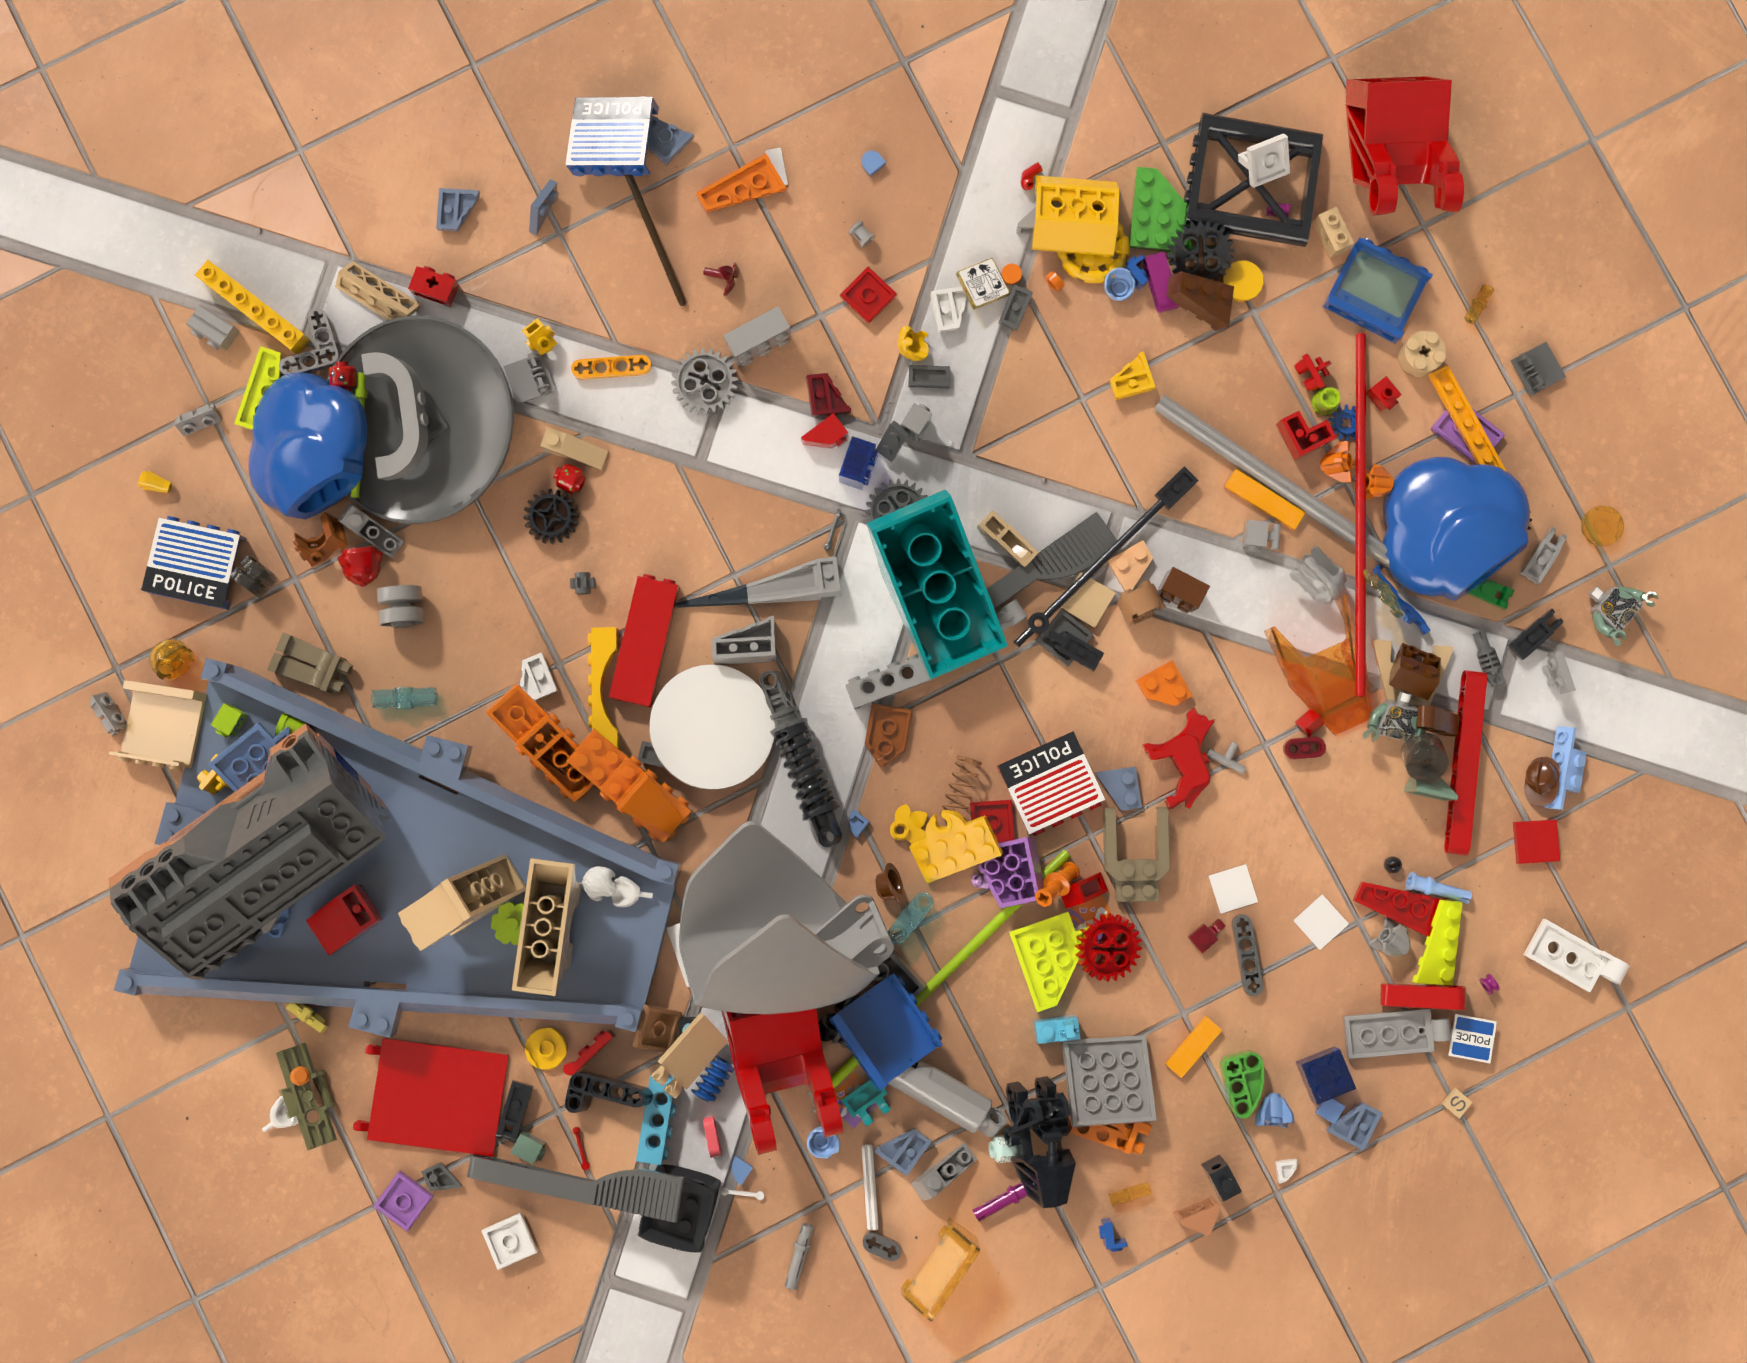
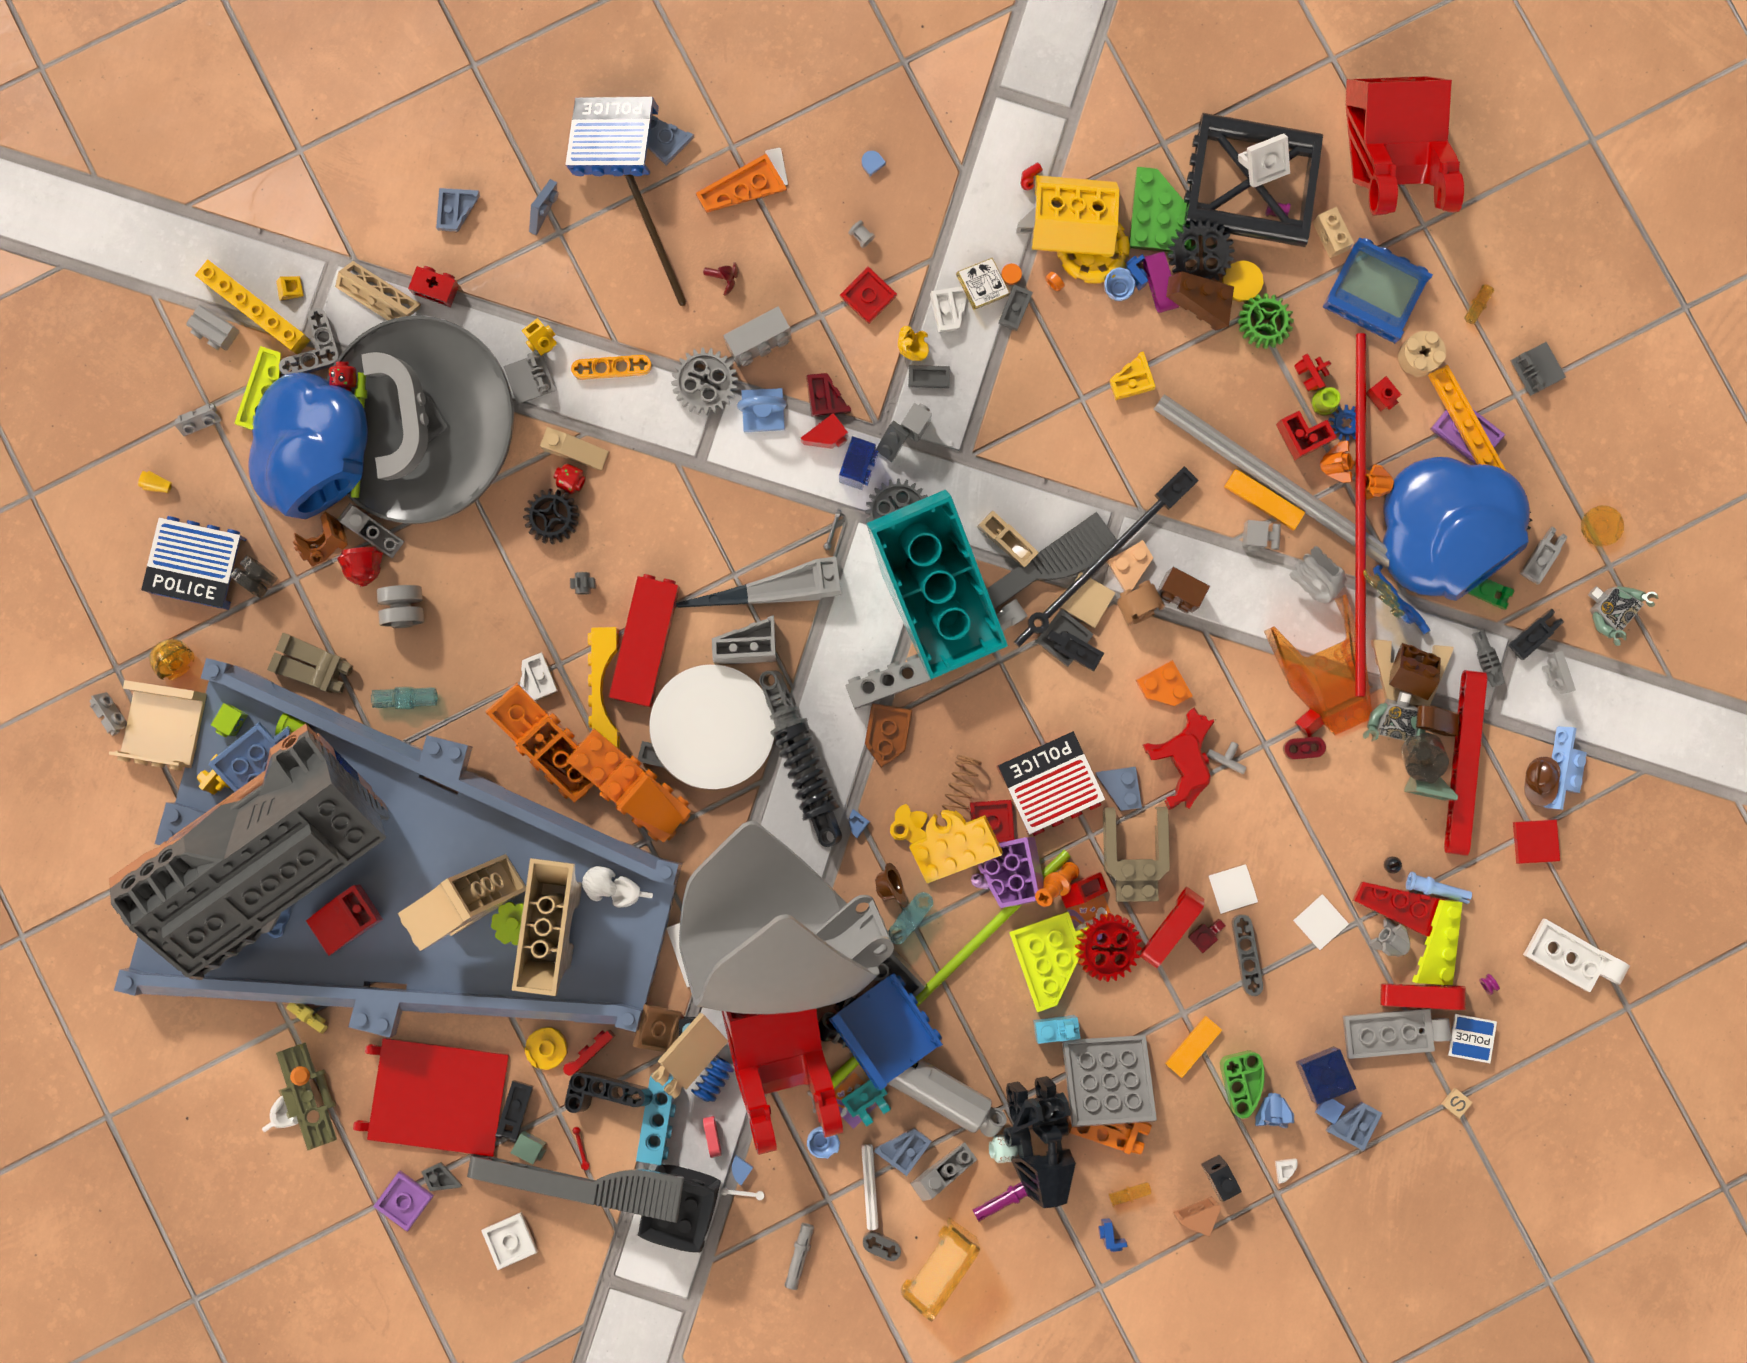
(289, 287): none -> yellow slope
(762, 410): none -> medium blue tile
(1174, 926): none -> red beam
(1269, 328): none -> bright green gear

